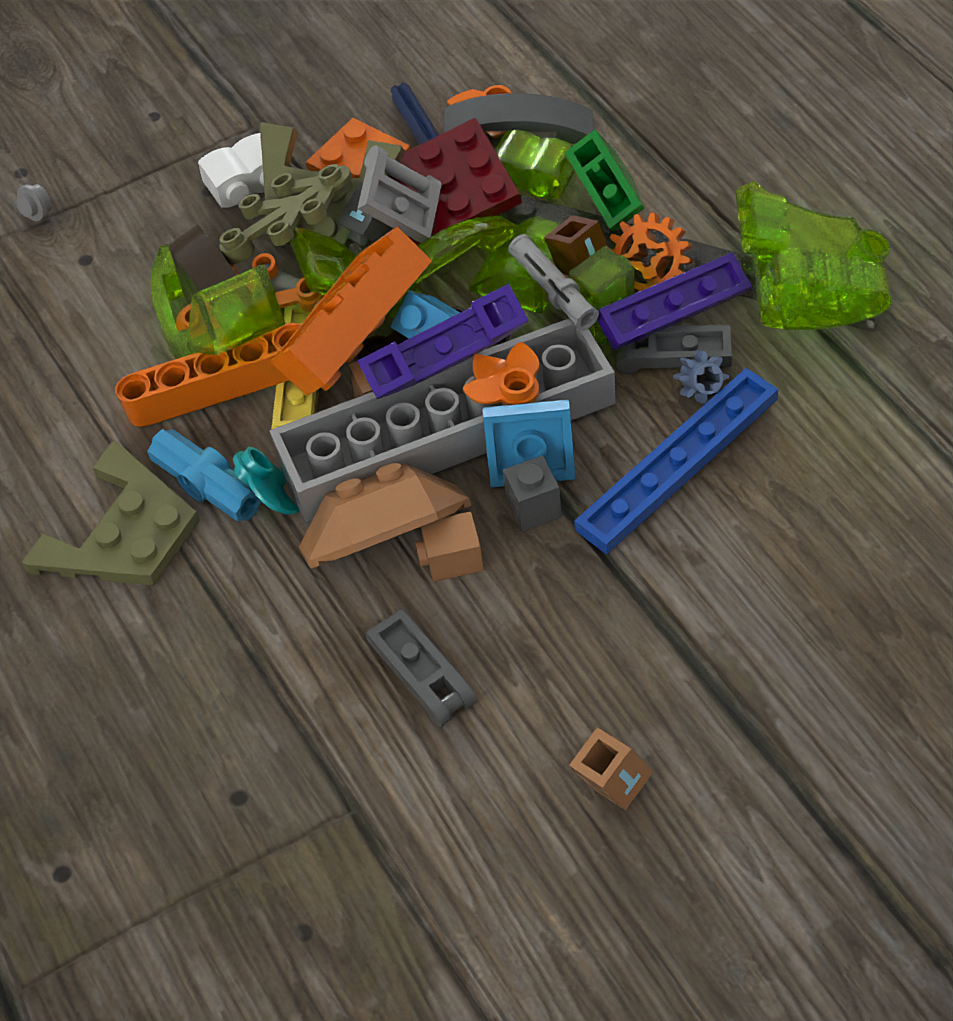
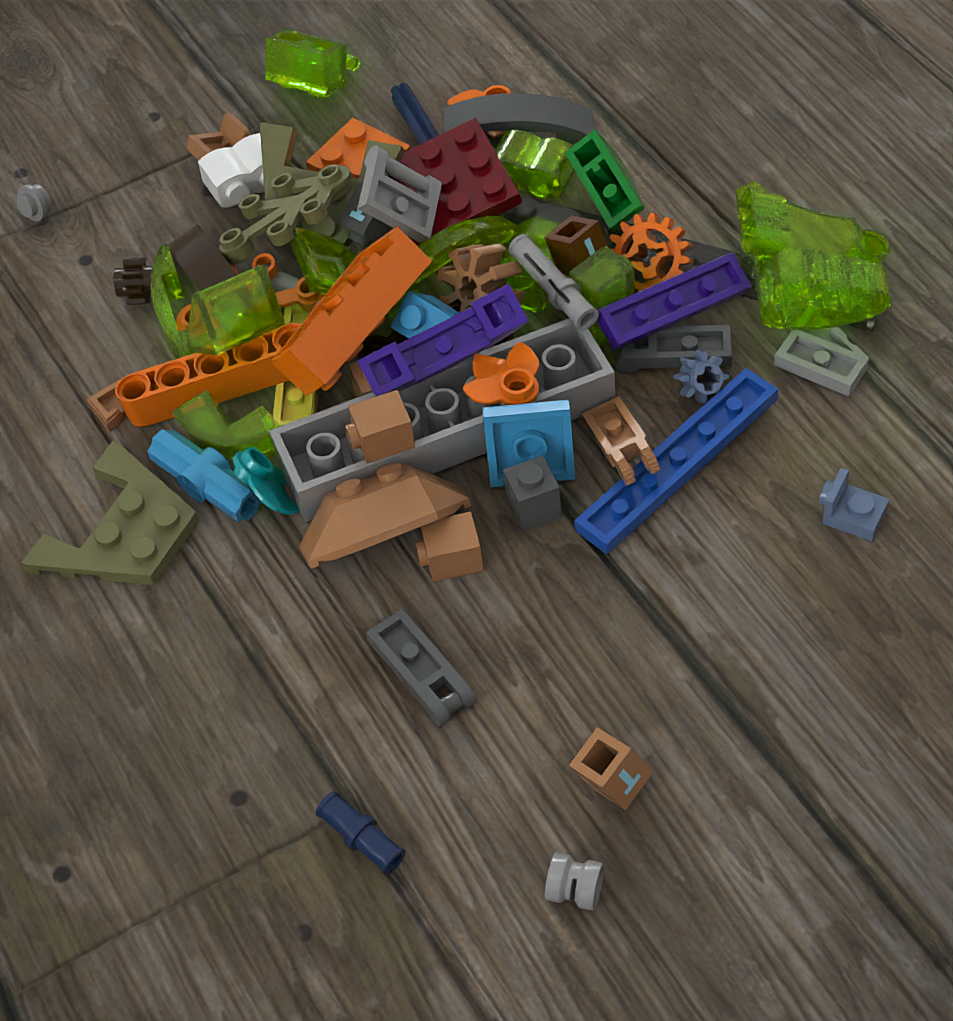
(107, 407): none -> medium nougat tile
(133, 281): none -> dark brown gear
(211, 427): none -> clear neon green brick
(231, 132): none -> medium nougat bracket
(308, 62): none -> clear neon green brick
(360, 832): none -> dark blue pin
(380, 427): none -> medium nougat brick
(477, 273): none -> medium nougat gear
(574, 881): none -> light grey wheel
(620, 437): none -> medium nougat hinge
(823, 358): none -> light grey wing
(851, 507): none -> sand blue bracket

